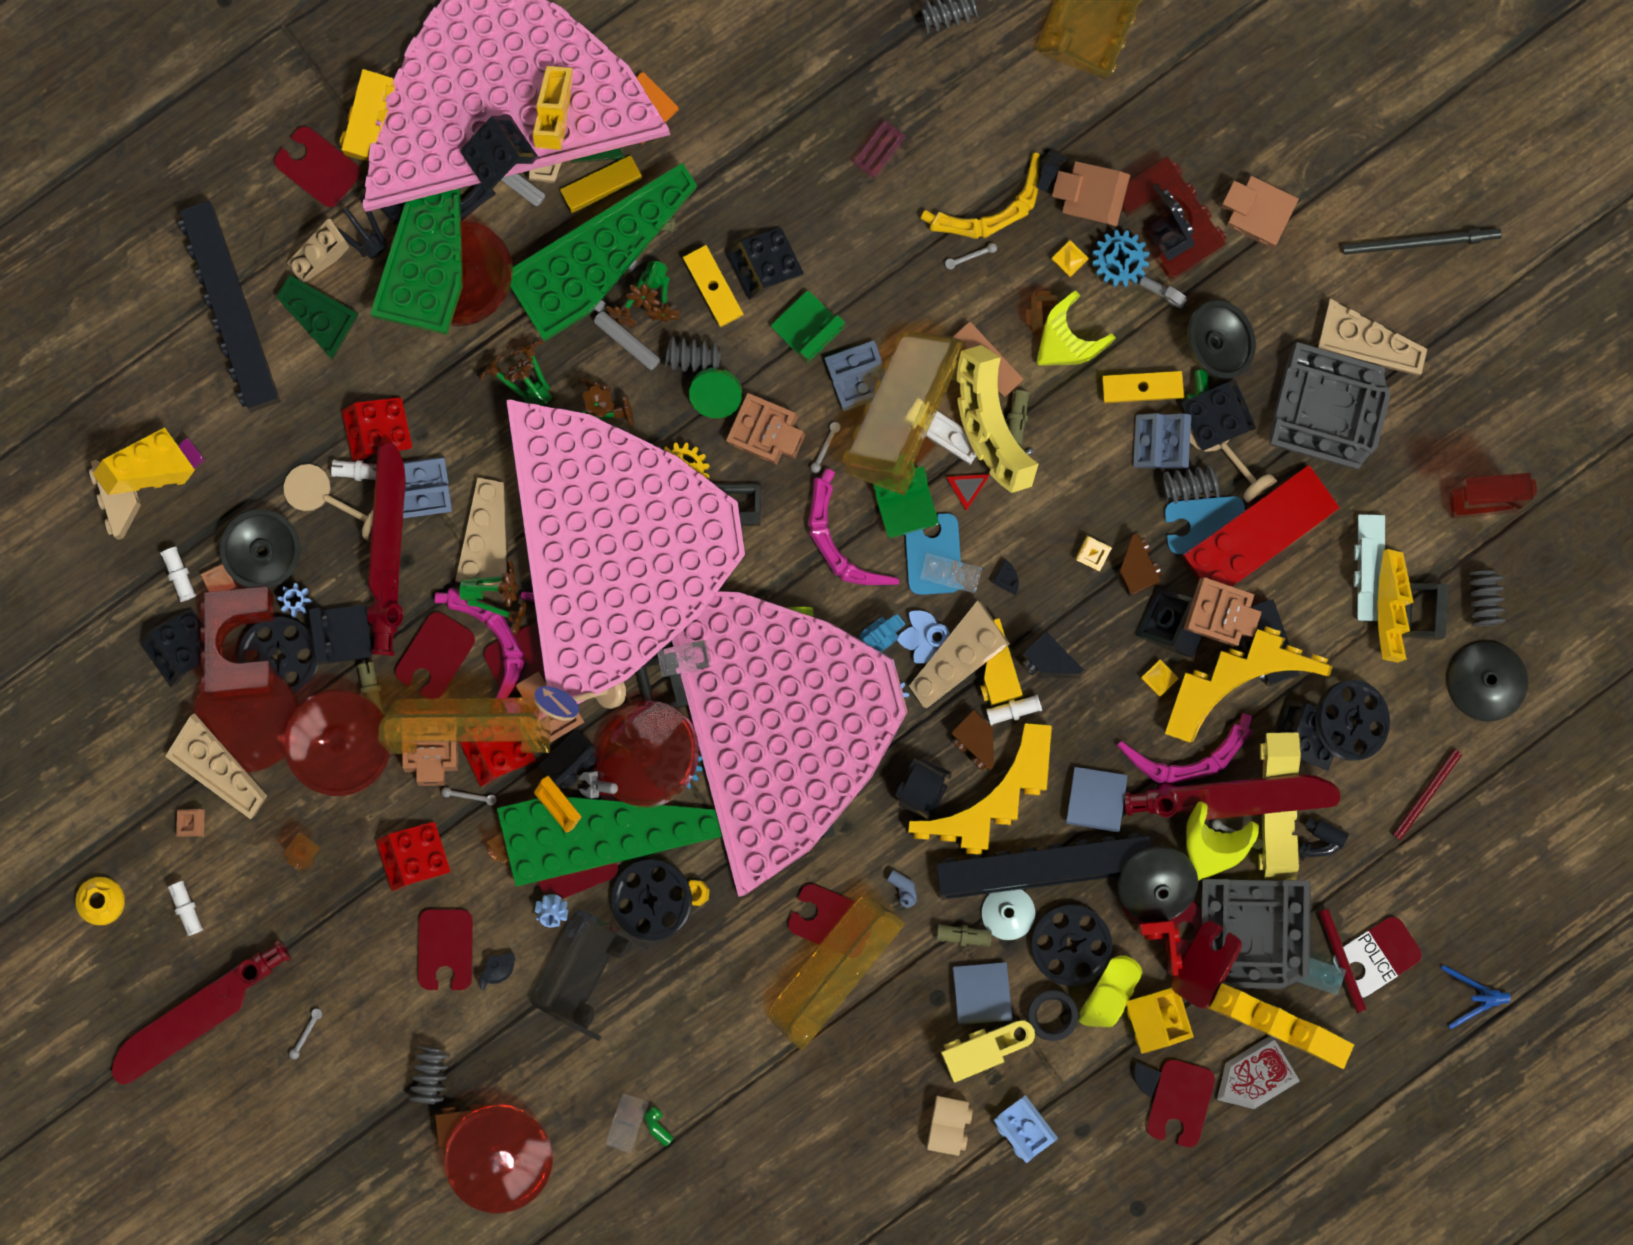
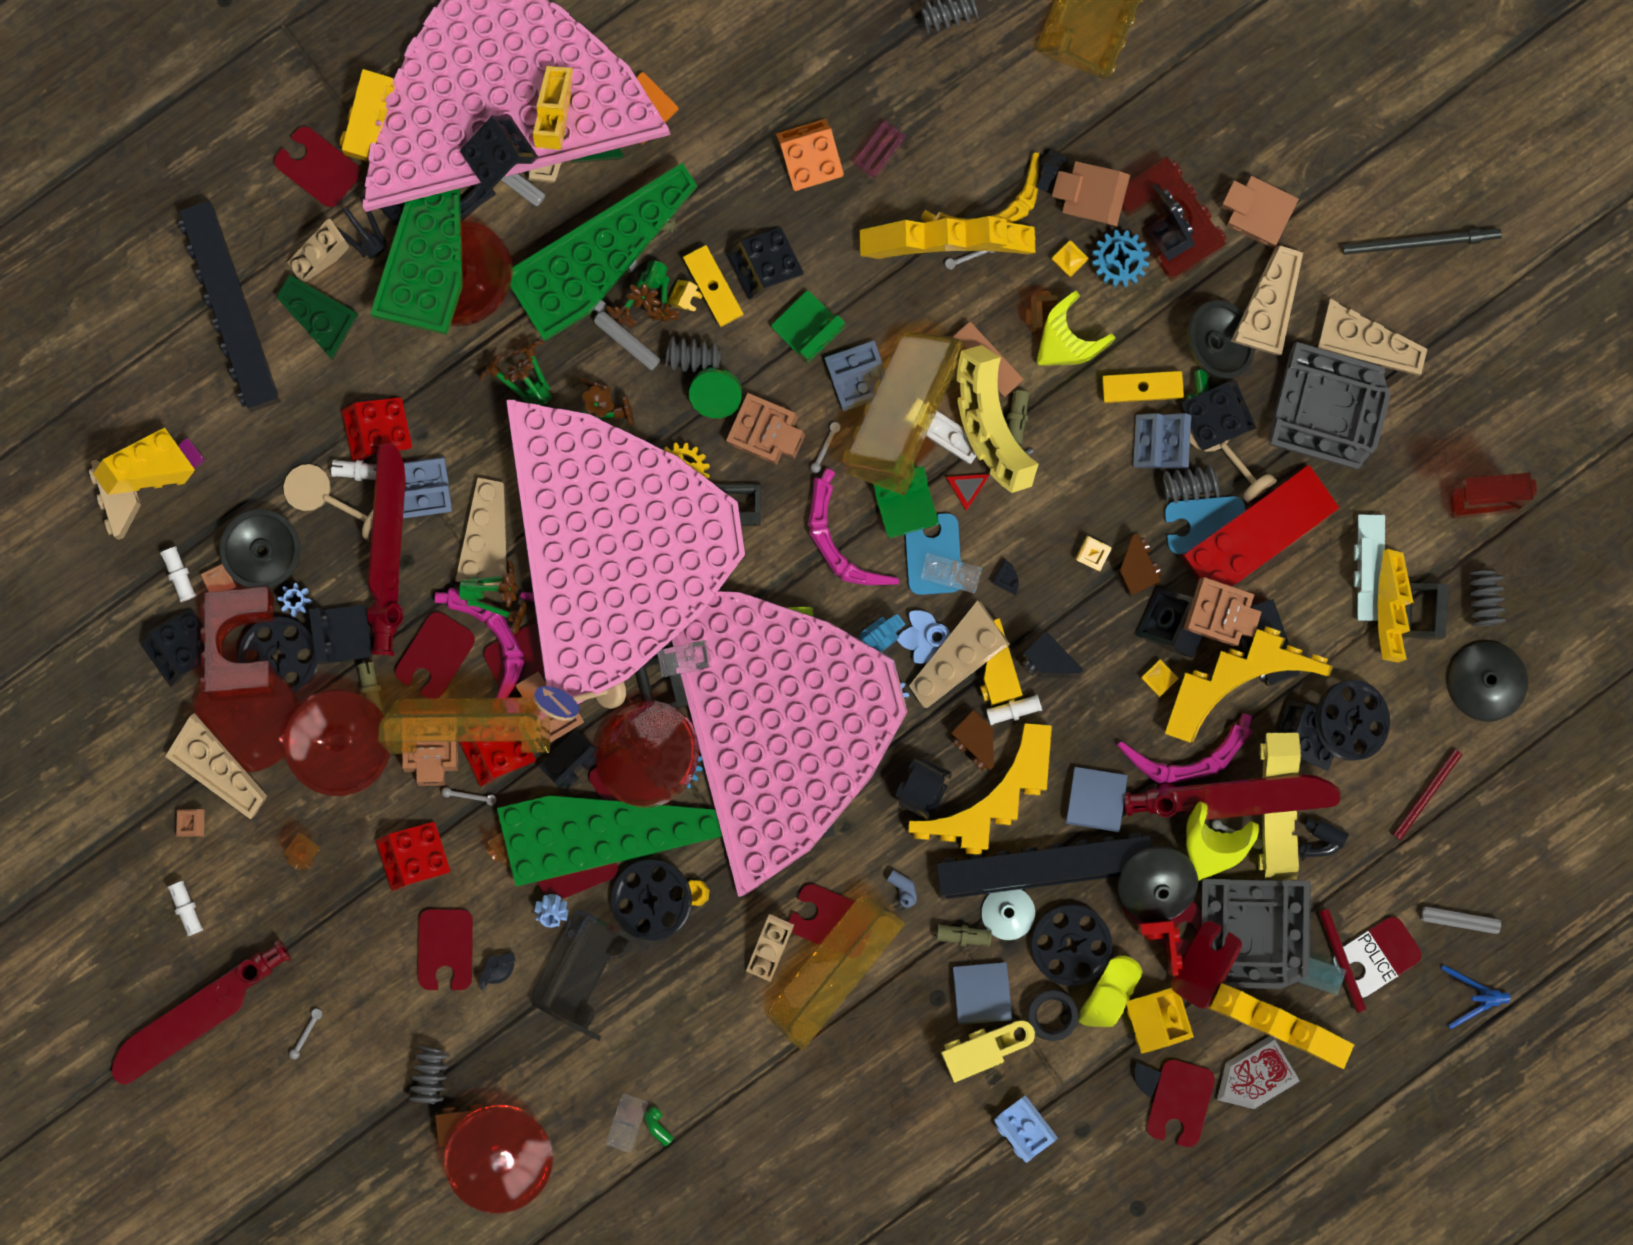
(113, 904): yellow piece -> none
(557, 804): light orange tile -> none
(595, 785): light grey bar -> none
(601, 184): yellow slope -> none
(682, 295): none -> yellow tile
(770, 947): none -> tan slope
(810, 154): none -> orange bracket
(946, 235): none -> yellow arch
(948, 1125): tan brick -> none
(1171, 295): light grey bar -> none
(1270, 306): none -> tan wing
(1461, 920): none -> light grey axle

